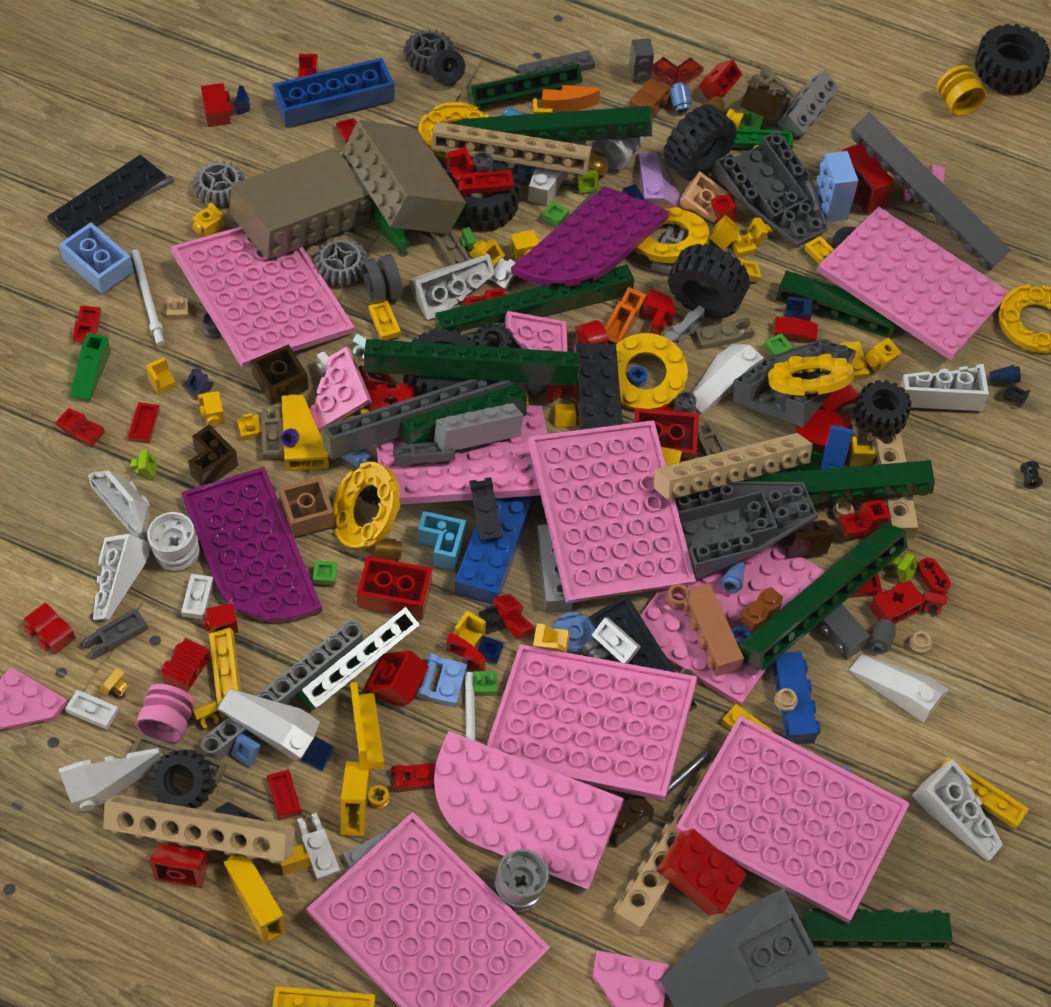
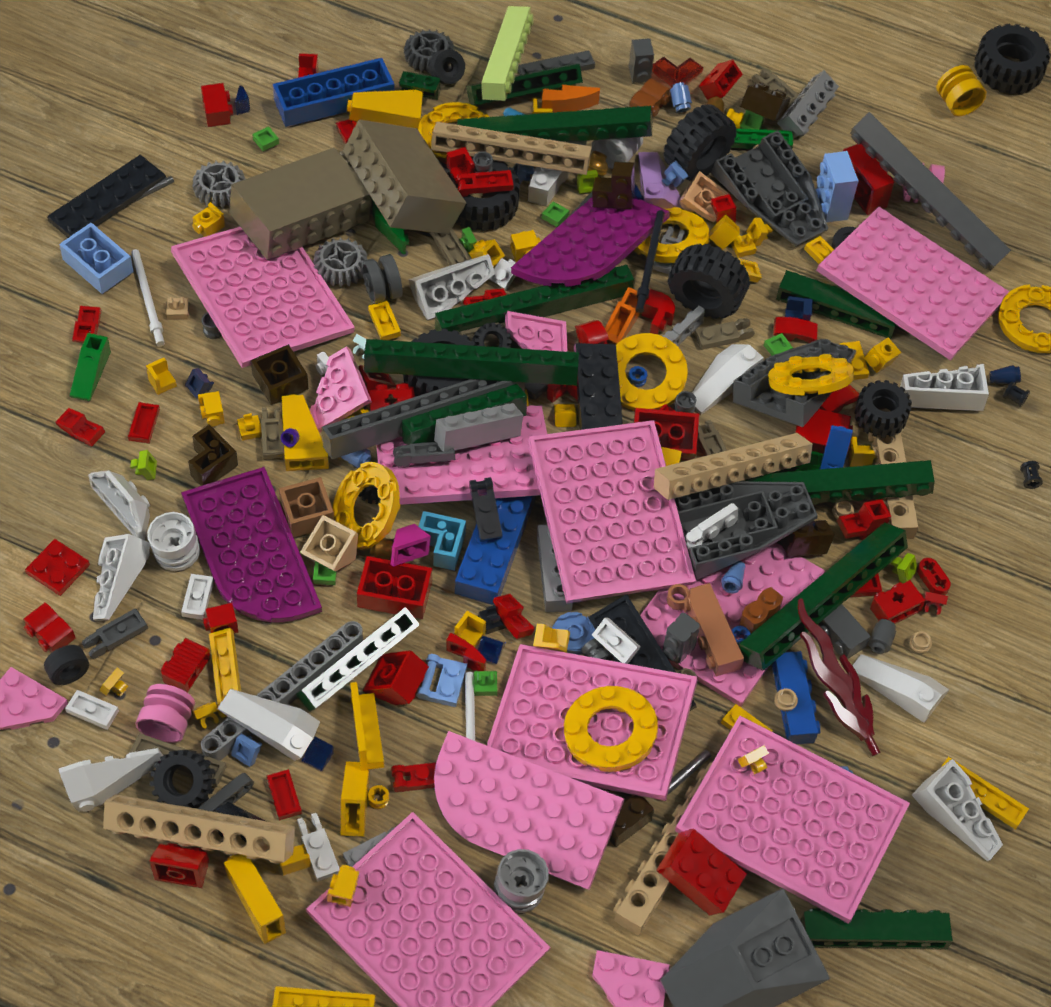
(57, 567): none -> red plate
(66, 665): none -> black tyre
(230, 793): none -> dark grey beam
(265, 138): none -> bright green plate
(331, 544): none -> tan slope
(343, 885): none -> yellow brick
(387, 107): none -> yellow slope
(409, 544): none -> dark pink slope
(427, 84): none -> dark green bracket
(507, 53): none -> yellowish green brick
(611, 757): none -> yellow plate
(615, 191): none -> dark brown brick
(643, 291): none -> black bar
(674, 175): none -> medium blue tile
(681, 638): none -> dark grey brick
(712, 526): none -> white hinge
(755, 759): none -> yellow tile
(856, 711): none -> dark red piece

